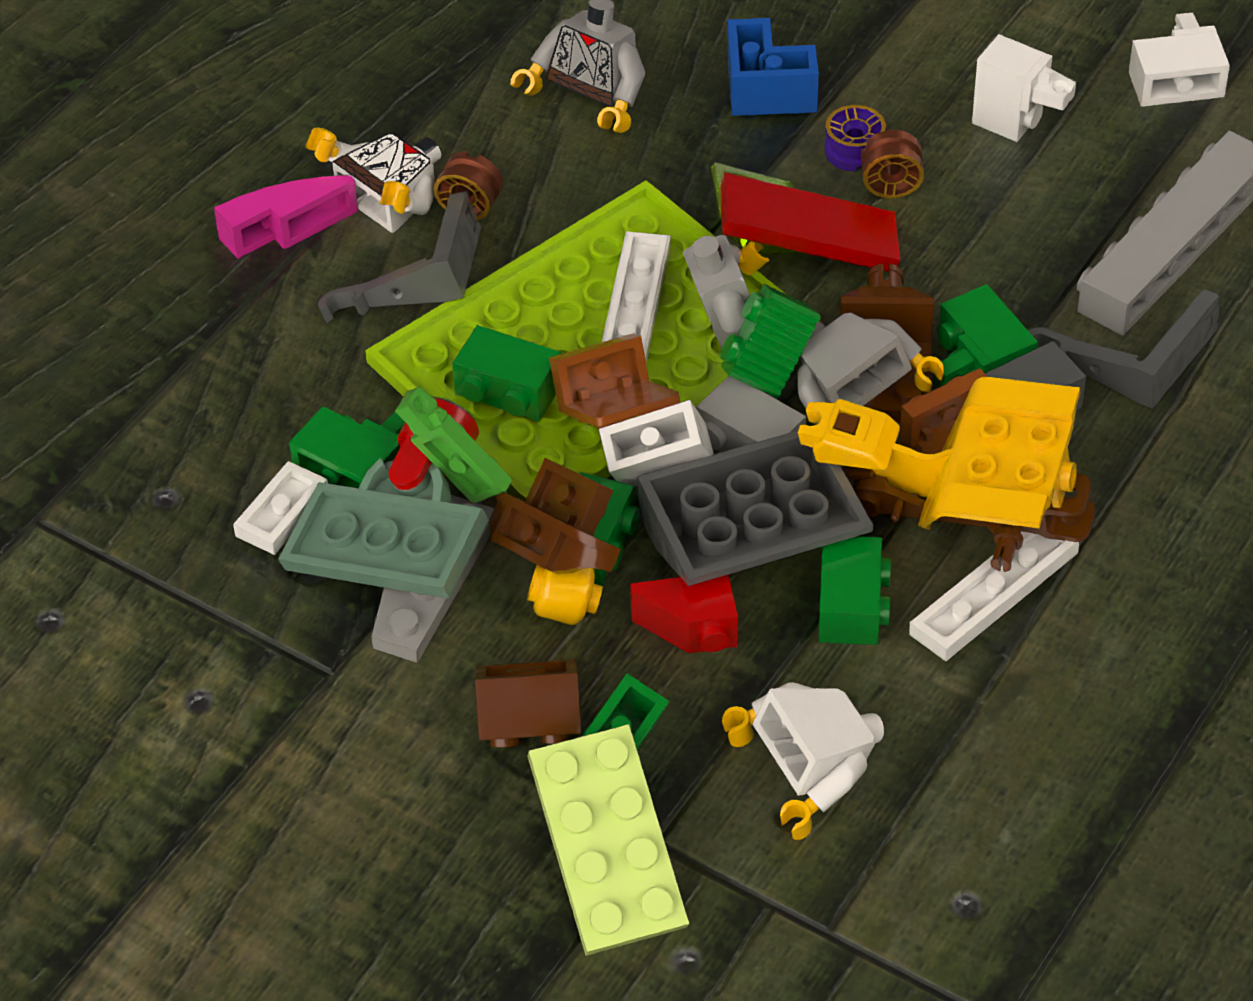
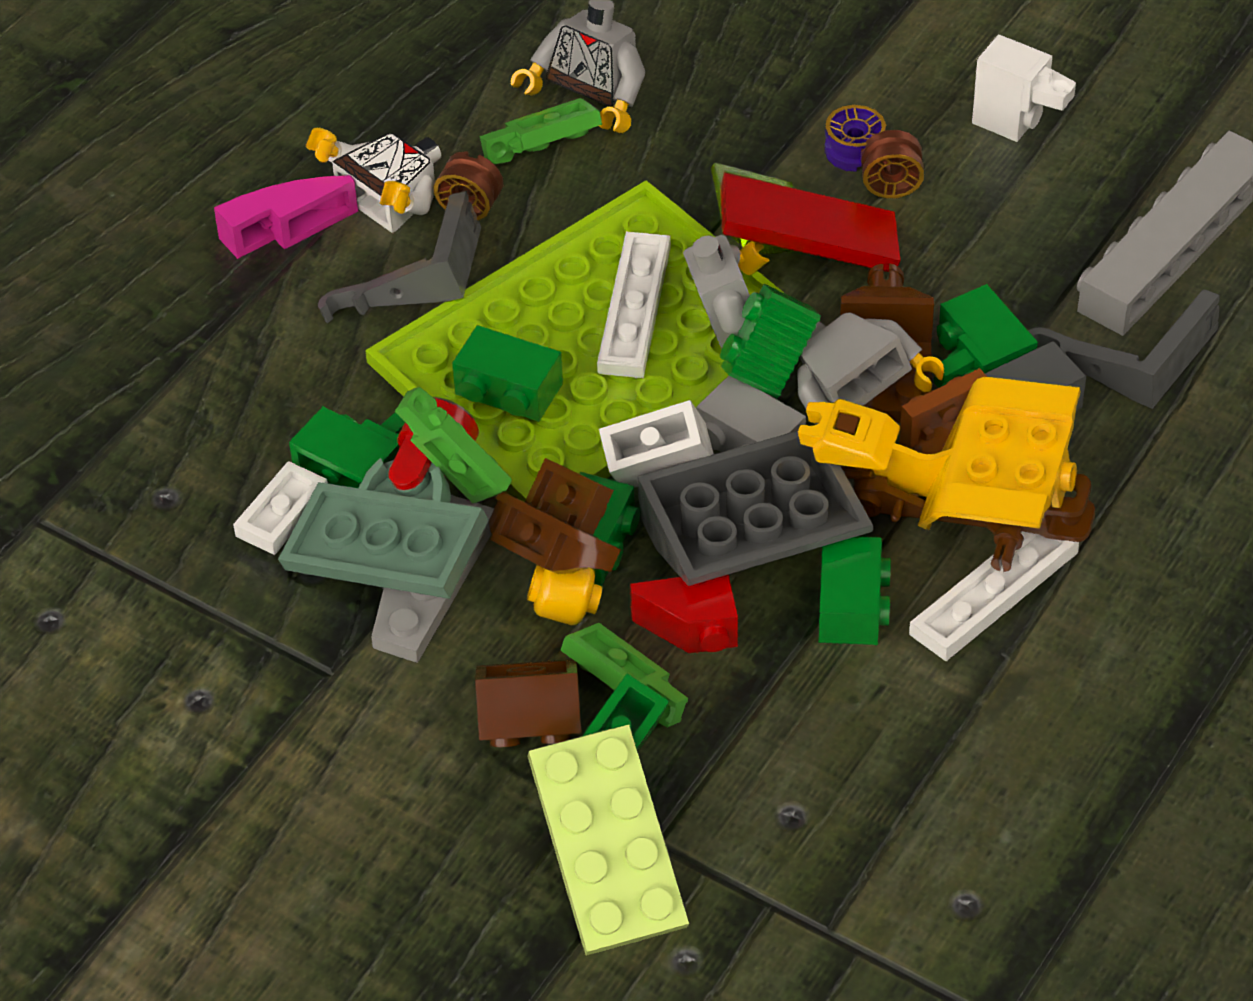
(539, 129): none -> bright green hinge
(608, 383): dark orange bracket -> none
(611, 658): none -> bright green hinge
(769, 76): blue brick -> none
(814, 740): white torso -> none
(1179, 66): white hinge -> none

